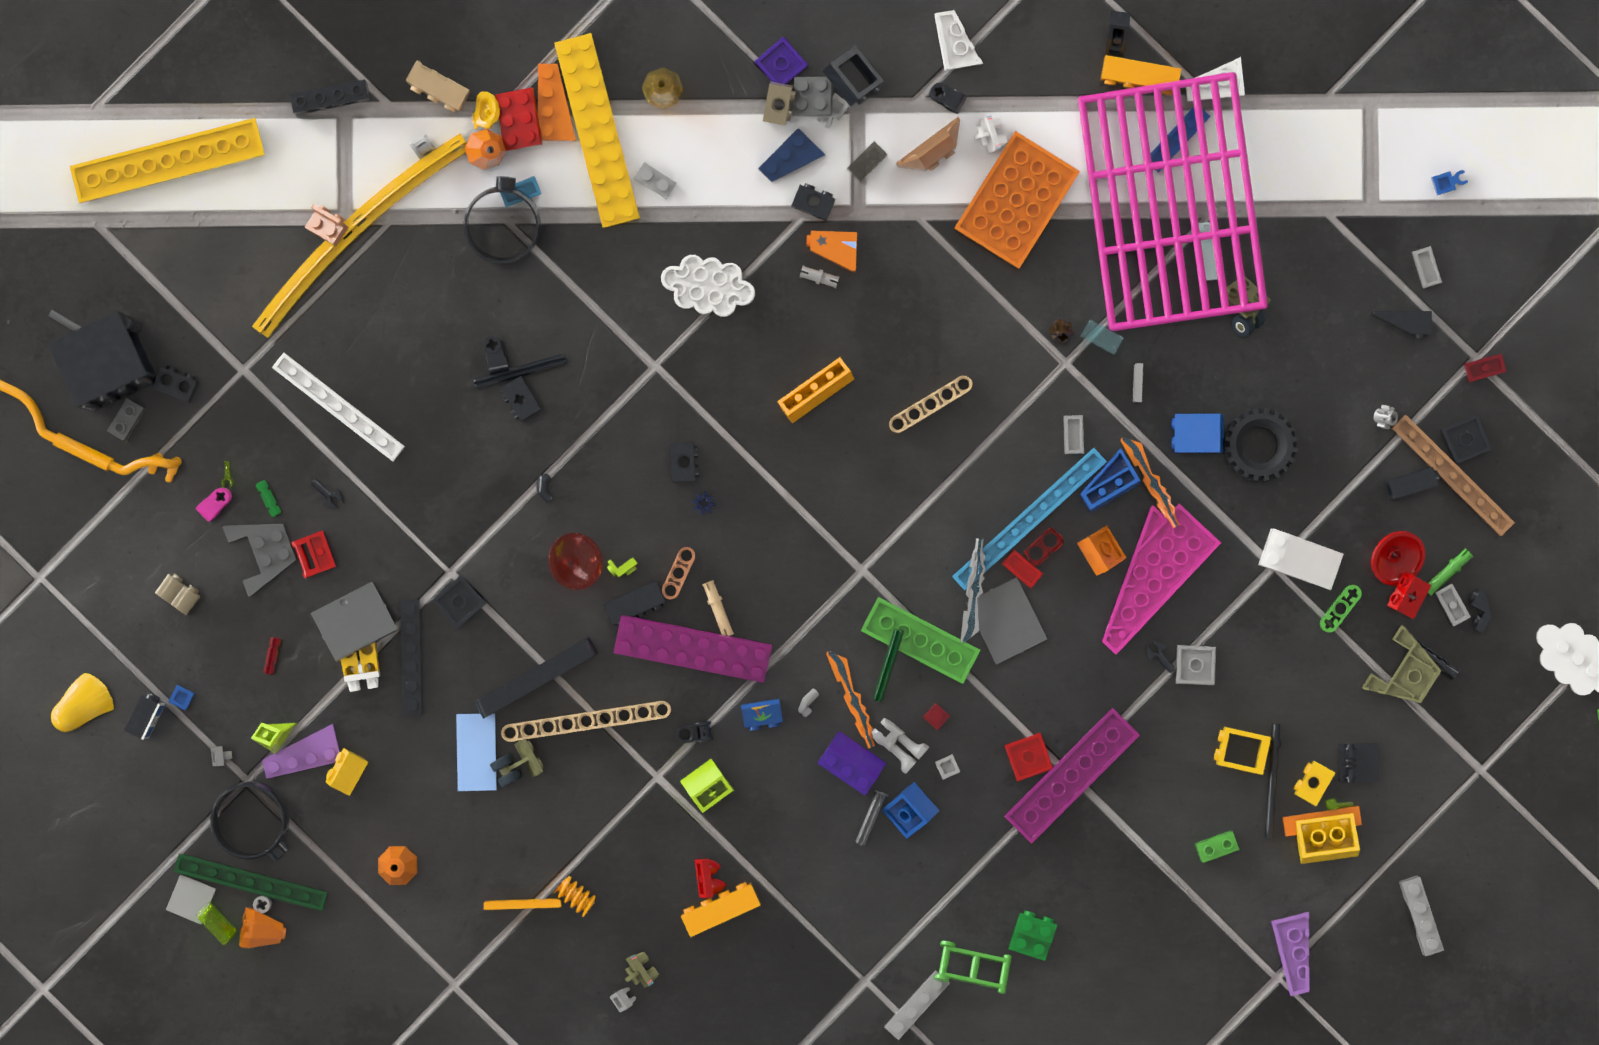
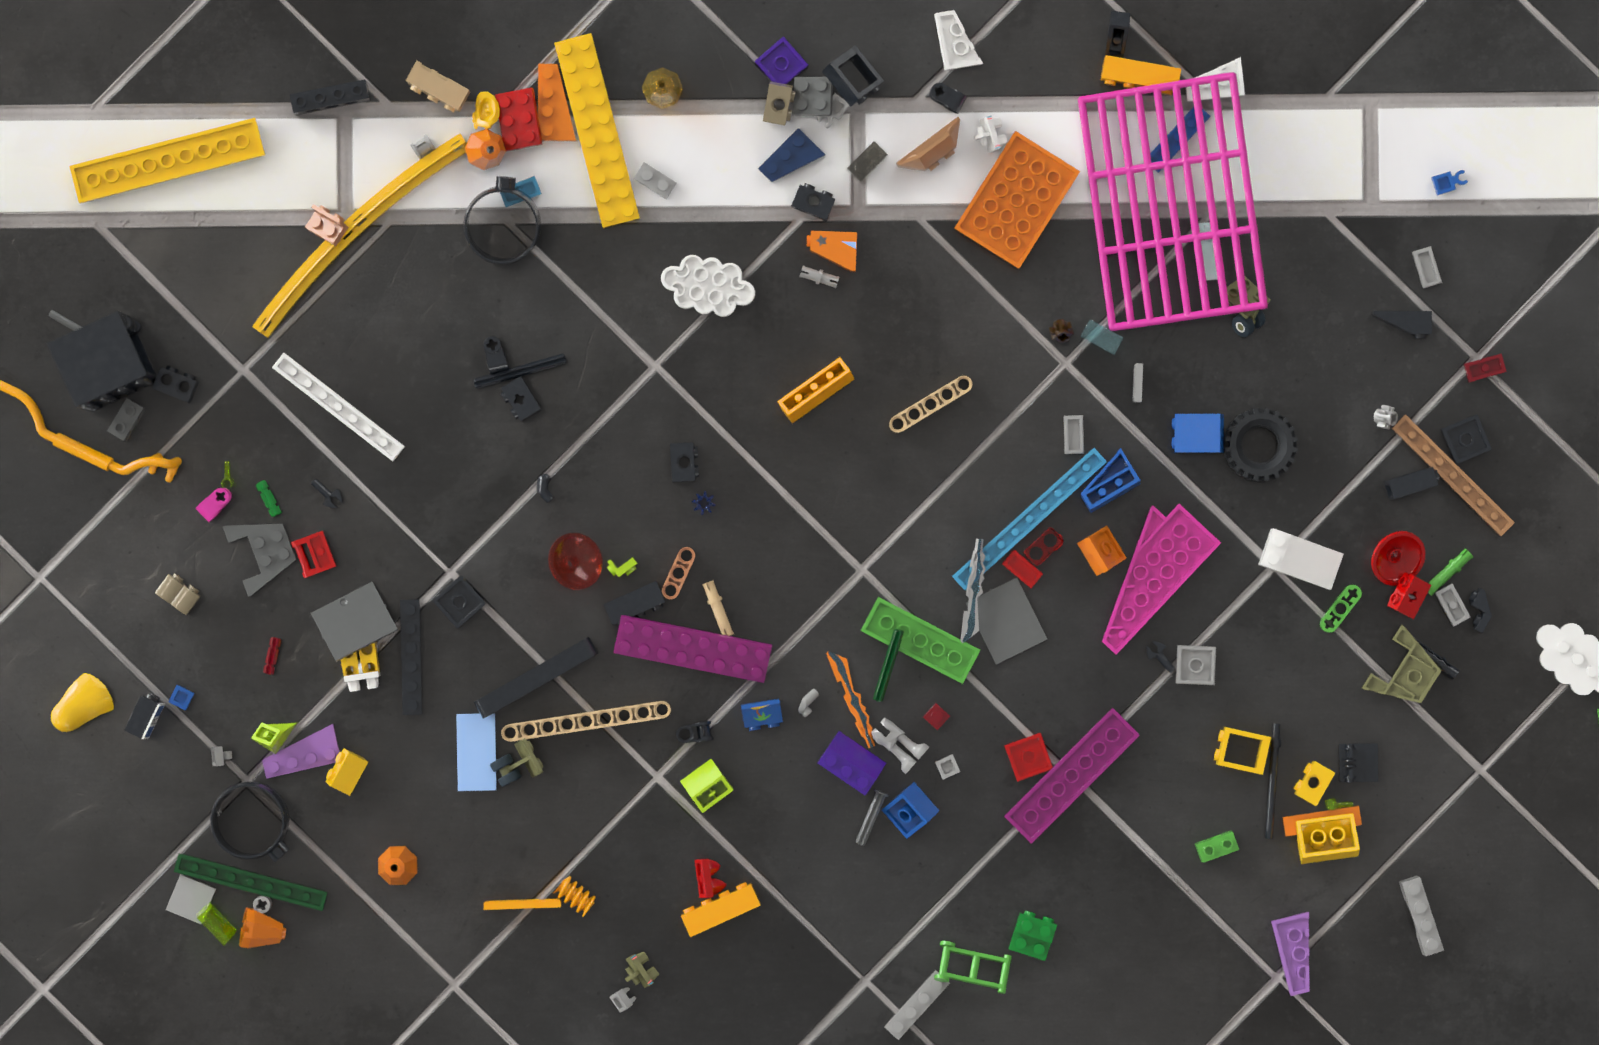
(1152, 482): orange sword -> none

